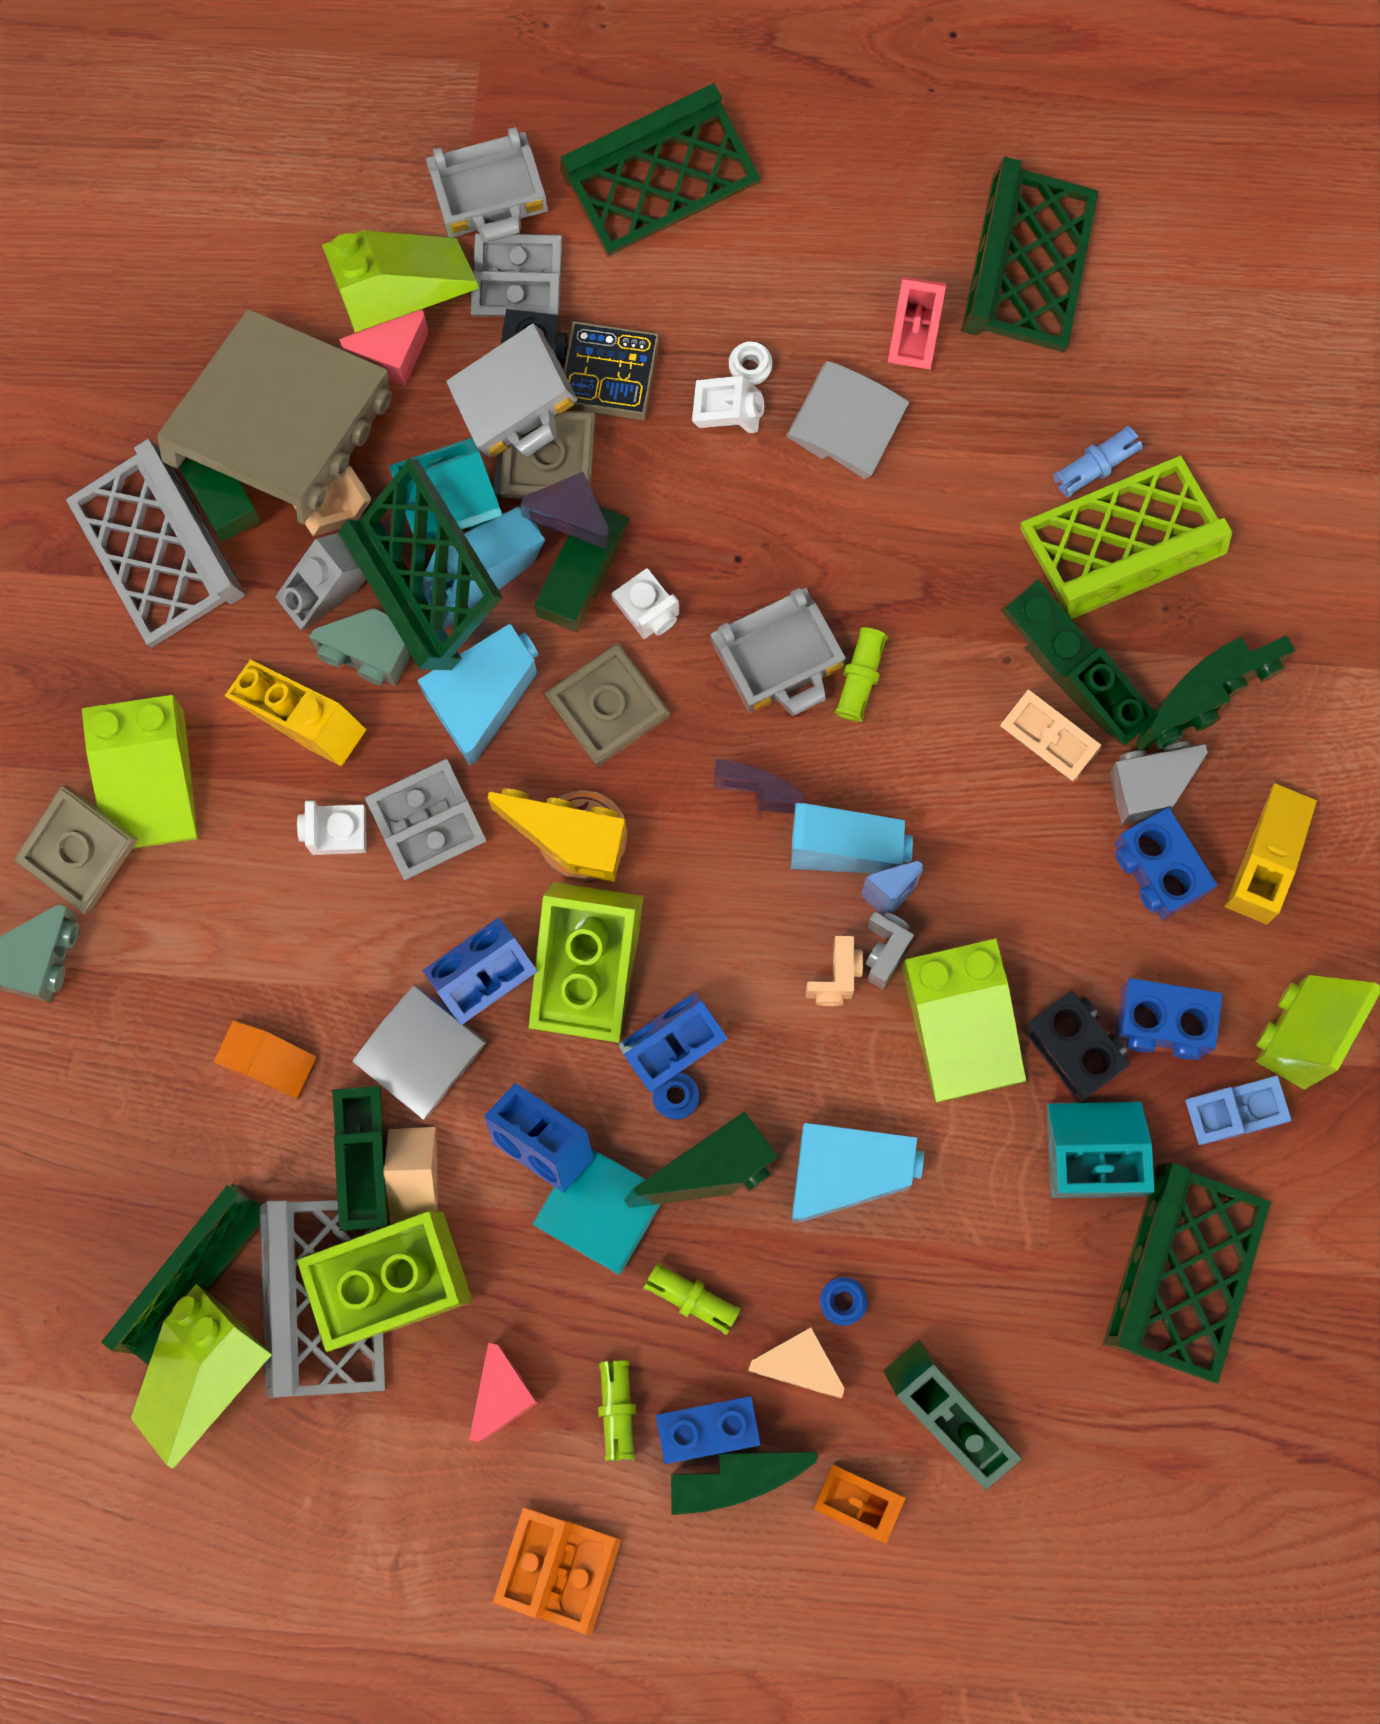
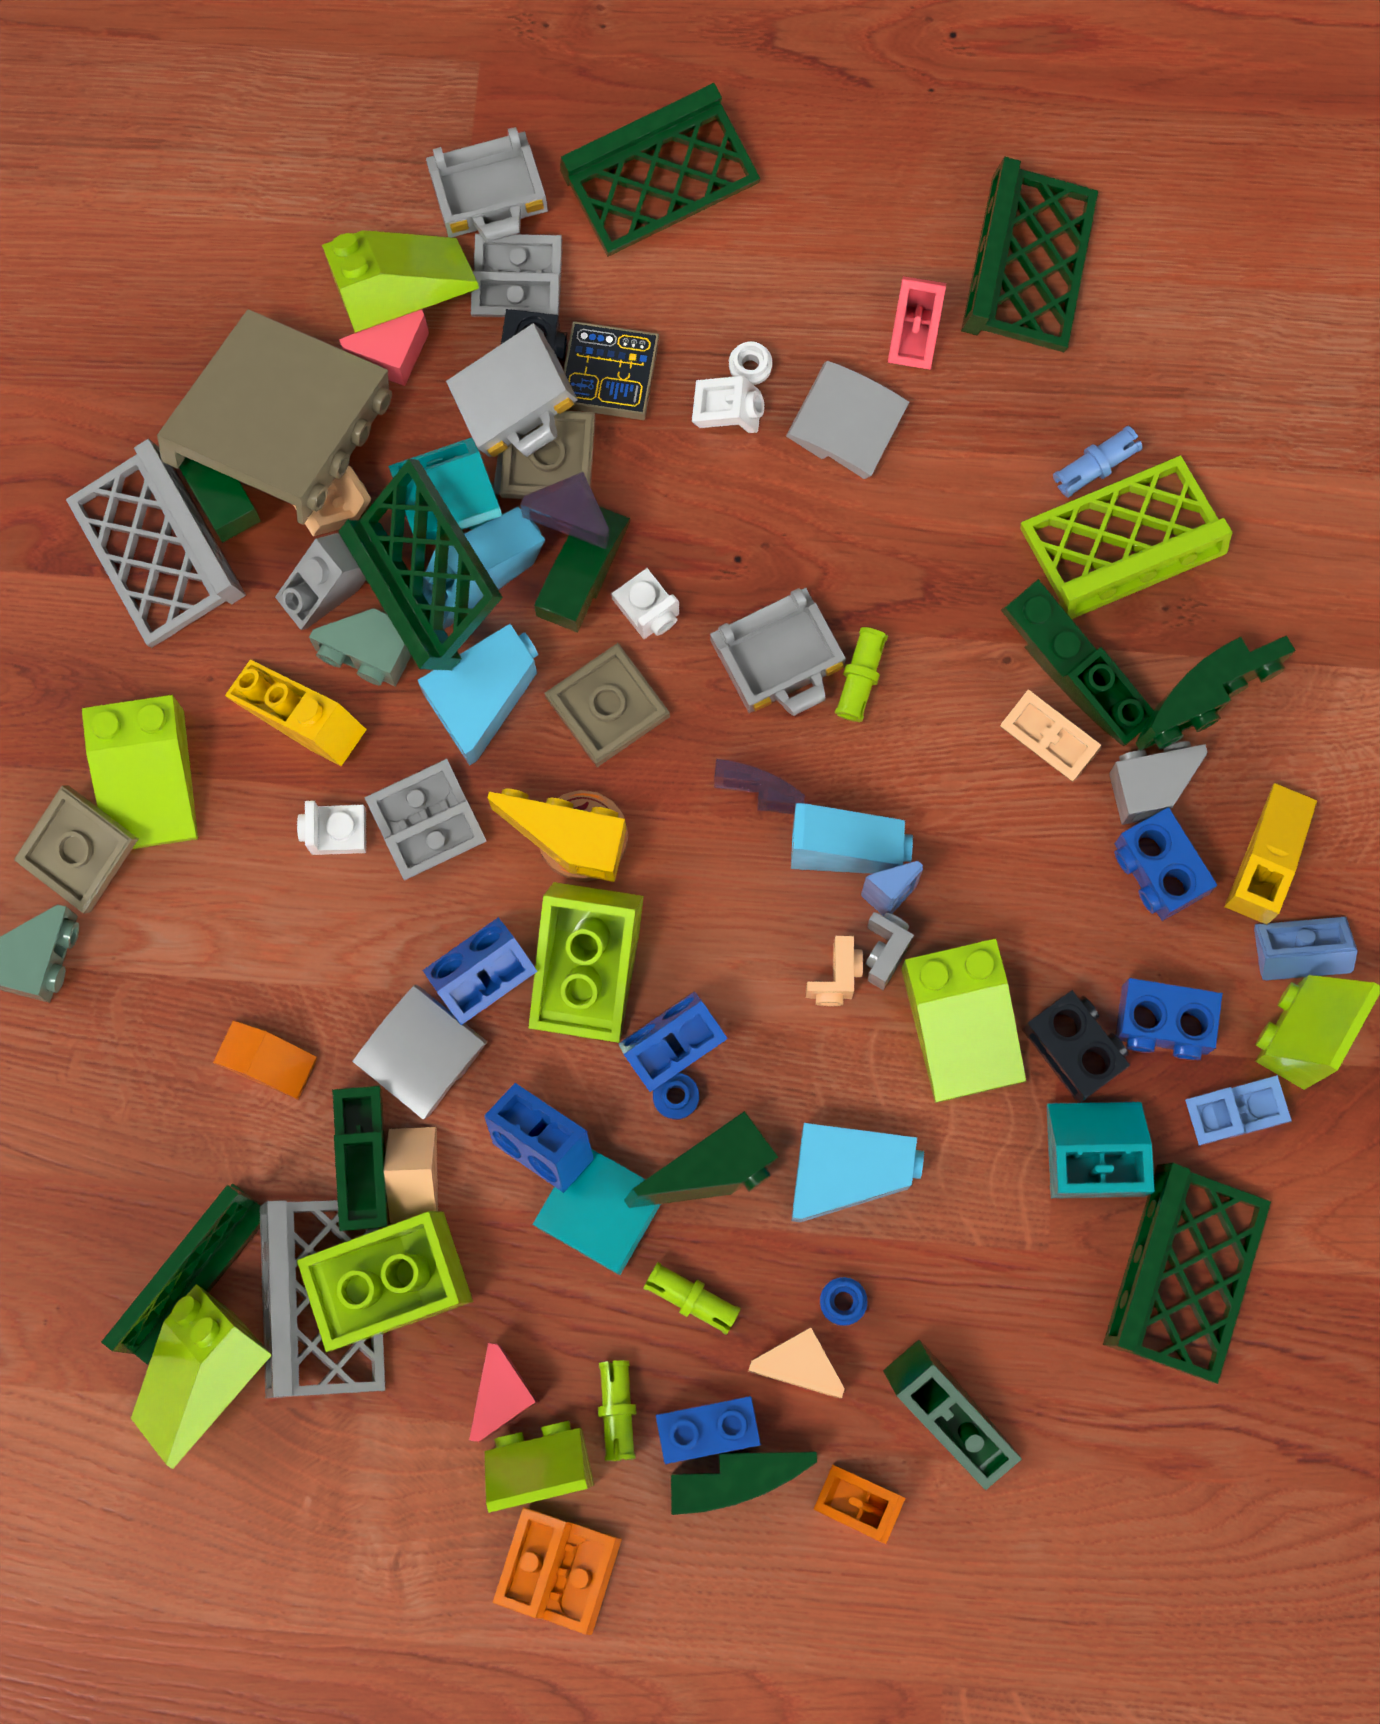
(536, 1468): none -> lime slope
(1305, 948): none -> medium blue slope

